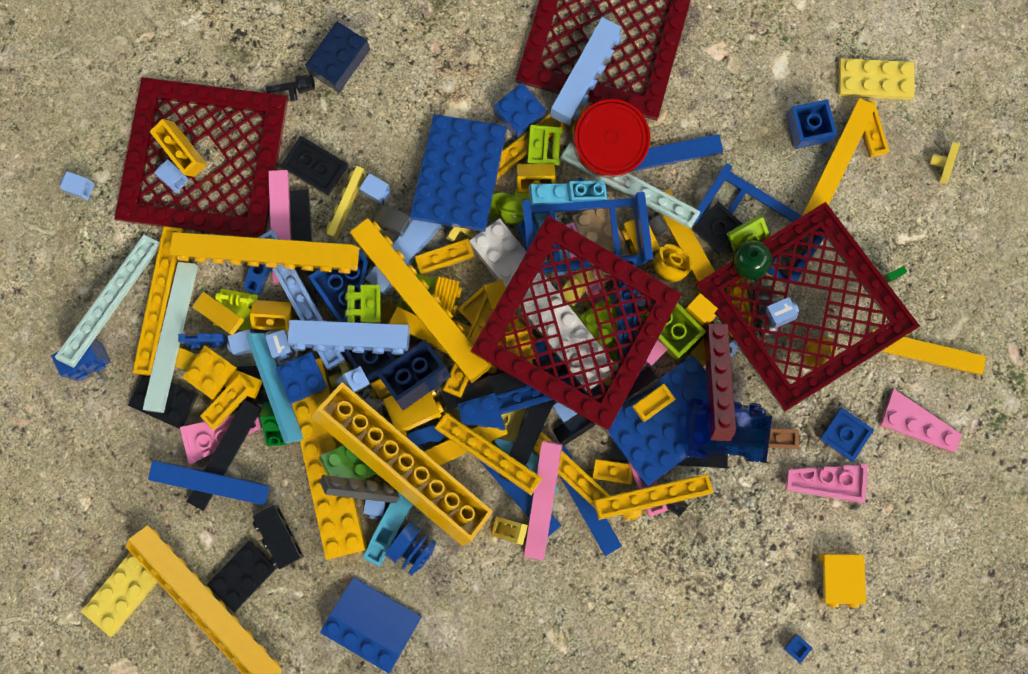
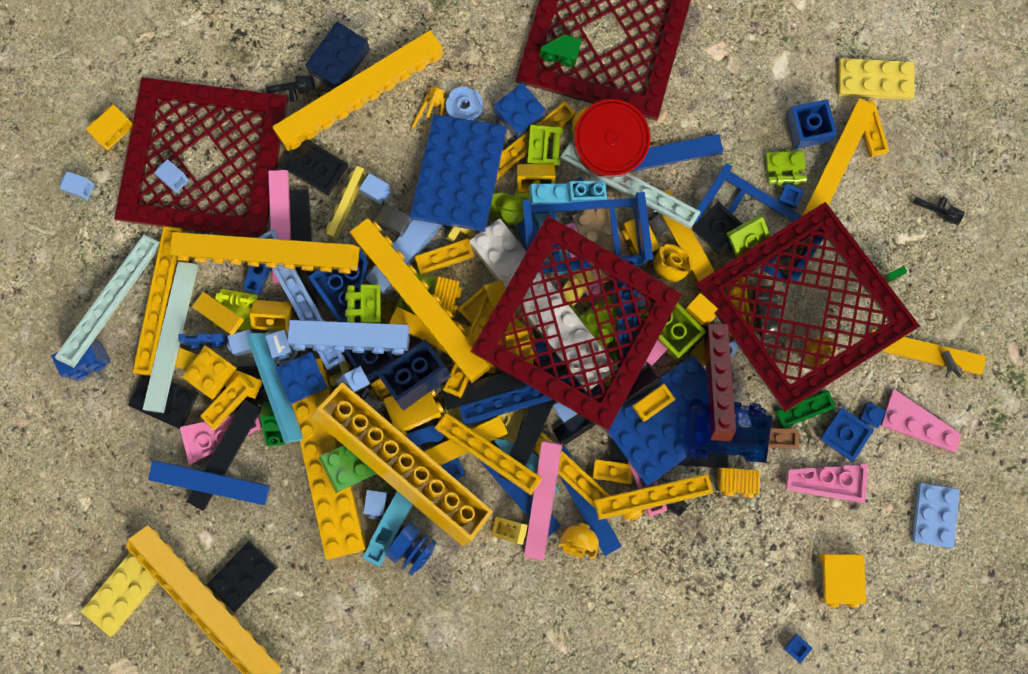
(109, 127): none -> yellow brick
(178, 148): yellow brick -> none
(277, 537): black brick -> none
(358, 91): none -> yellow brick
(358, 489): dark grey plate -> none
(371, 625): blue slope -> none
(434, 98): none -> yellow plant
(454, 468): none -> blue plate
(466, 95): none -> light blue plate
(482, 412): blue wing -> none
(562, 50): none -> green slope
(579, 541): none -> yellow cylinder
(586, 71): light blue brick -> none
(738, 481): none -> yellow brick
(752, 260): dark green cylinder -> none
(782, 312): light blue brick -> none
(785, 162): none -> lime plate
(790, 196): none -> blue plate
(806, 409): none -> green tile
(872, 415): none -> blue plate
(935, 515): none -> light blue plate
(946, 162): light yellow tile -> none
(951, 365): none -> dark grey bar
(952, 214): none -> black piece

